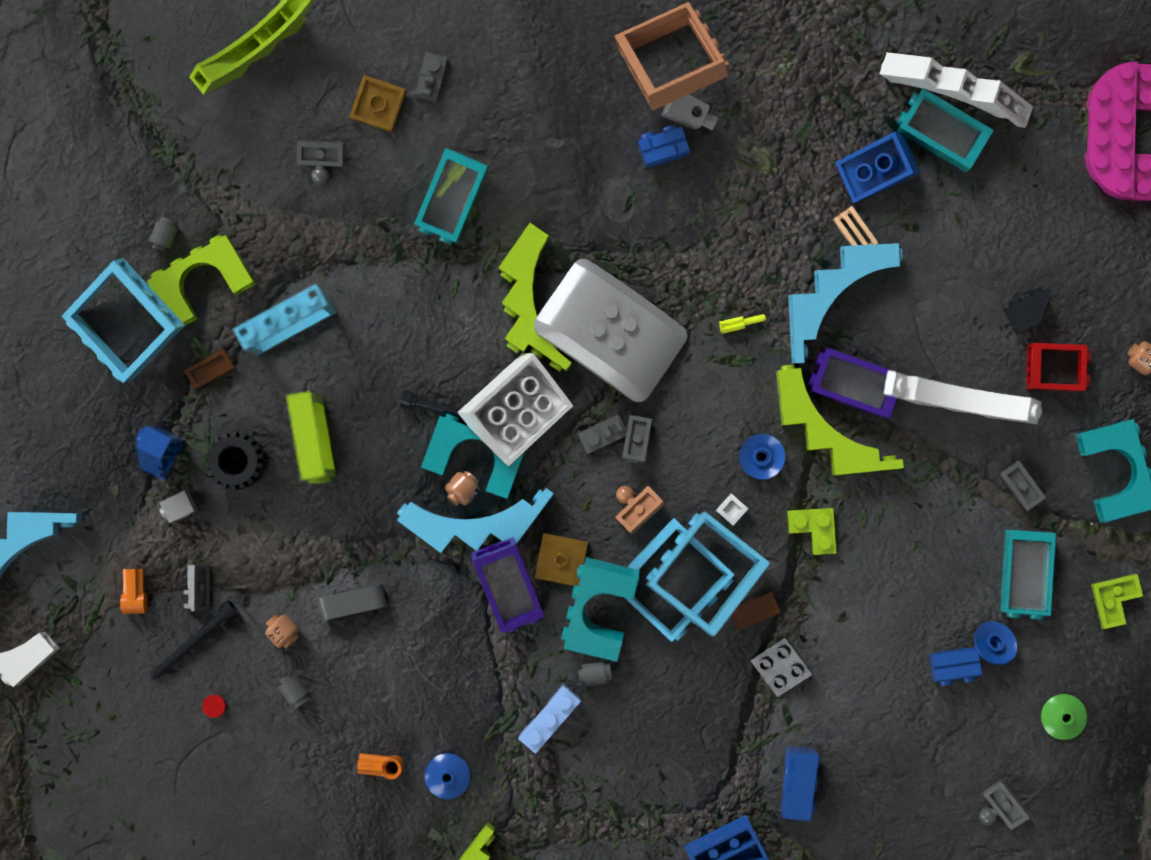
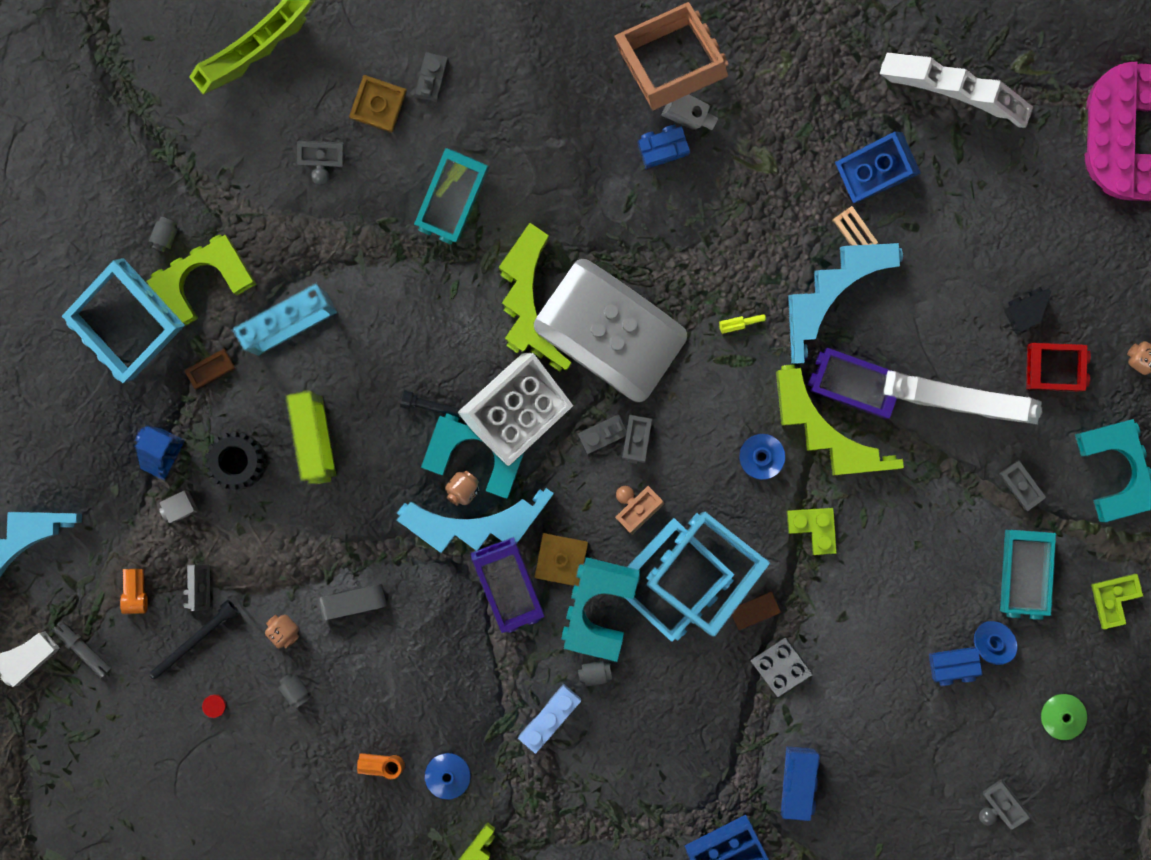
(81, 649): none -> dark grey pin
(731, 509): white plate -> none
(943, 129): window -> none

